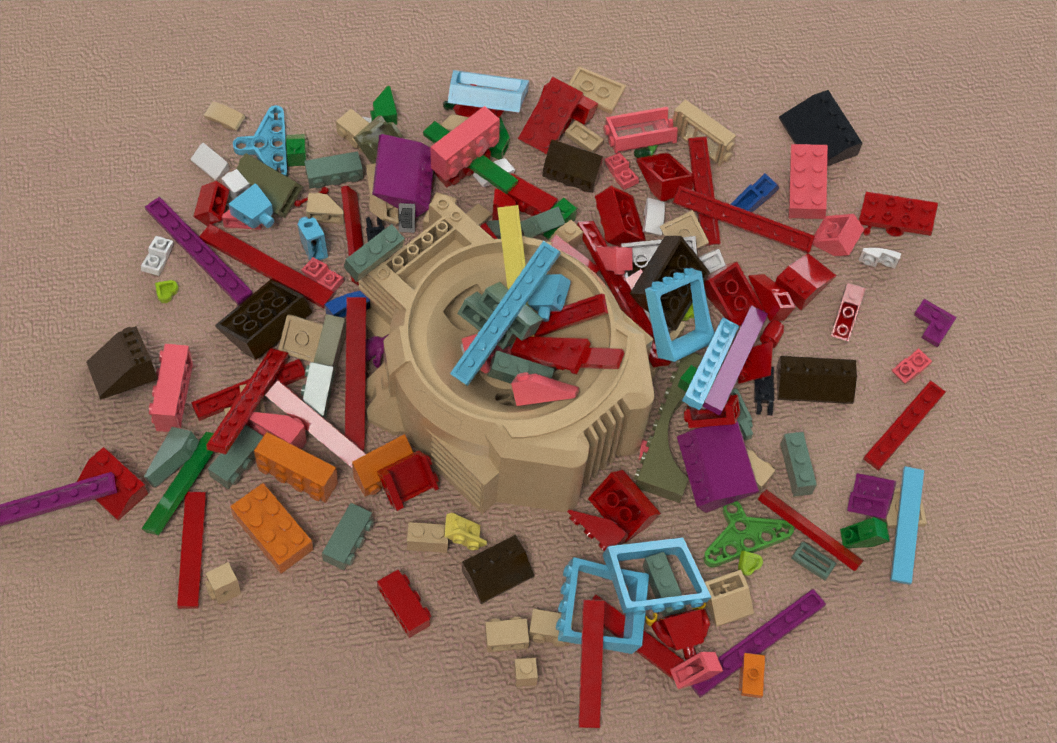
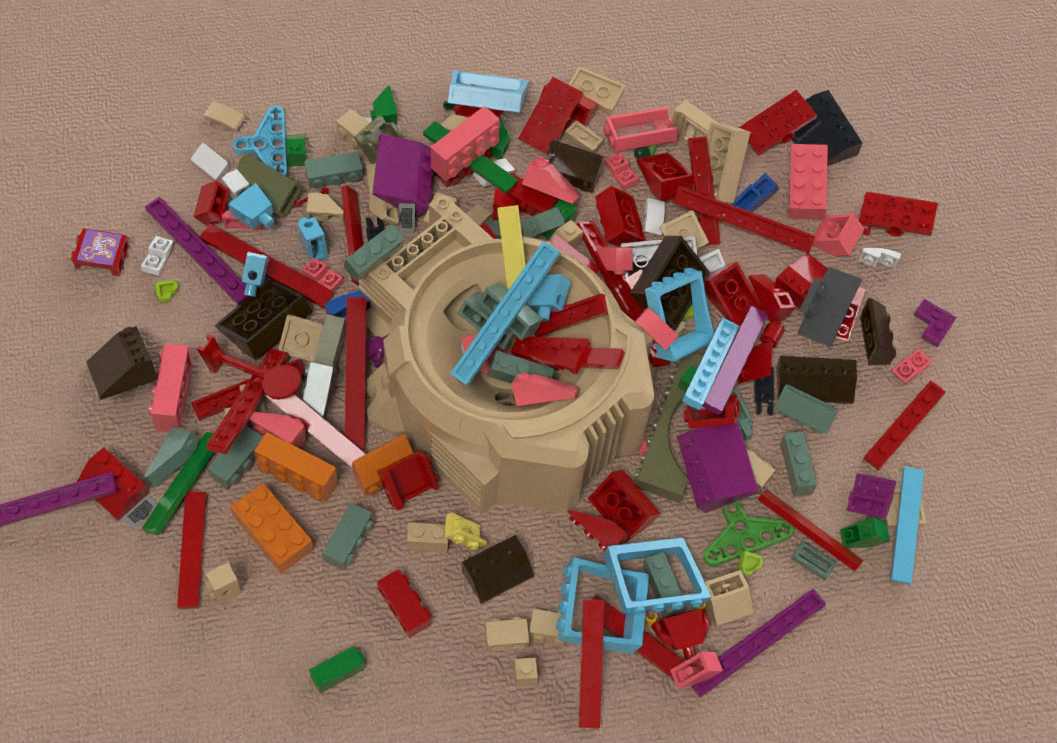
(100, 250): none -> panel
(140, 512): none -> sticker
(254, 264): none -> medium azure torso
(277, 383): none -> red piece
(337, 669): none -> green brick
(549, 180): none -> coral slope
(656, 328): none -> coral slope
(726, 155): none -> tan slope
(752, 675): orange brick -> none
(778, 122): none -> red plate
(806, 409): none -> sand green brick
(827, 305): none -> dark grey bracket
(877, 333): none -> dark brown slope

